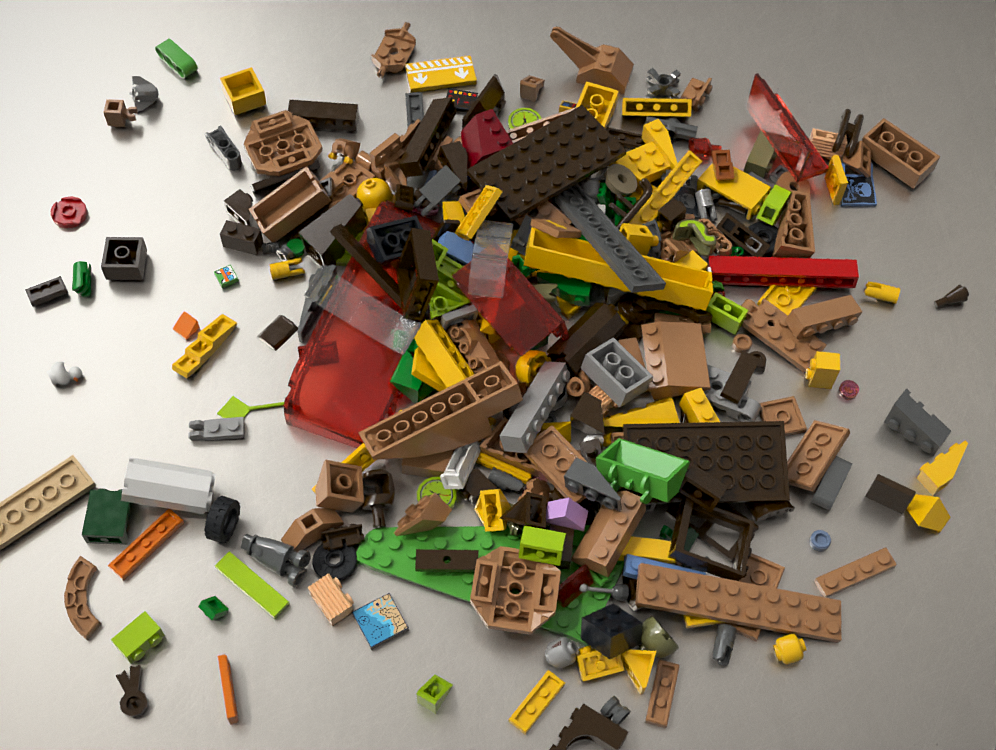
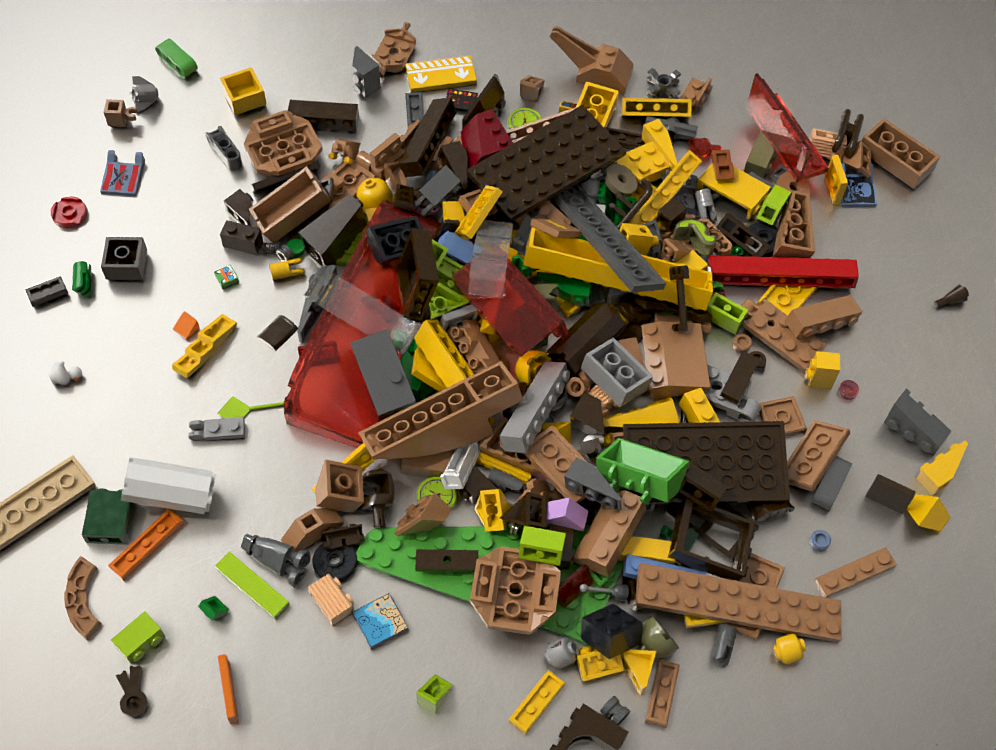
(121, 177): none -> sand blue flag
(222, 519): black tyre -> none
(365, 73): none -> dark grey slope
(371, 266): dark brown tile -> none
(383, 373): none -> dark grey brick
(680, 273): none -> dark brown hinge
(732, 205): dark brown cone -> none
(882, 292): yellow hinge -> none

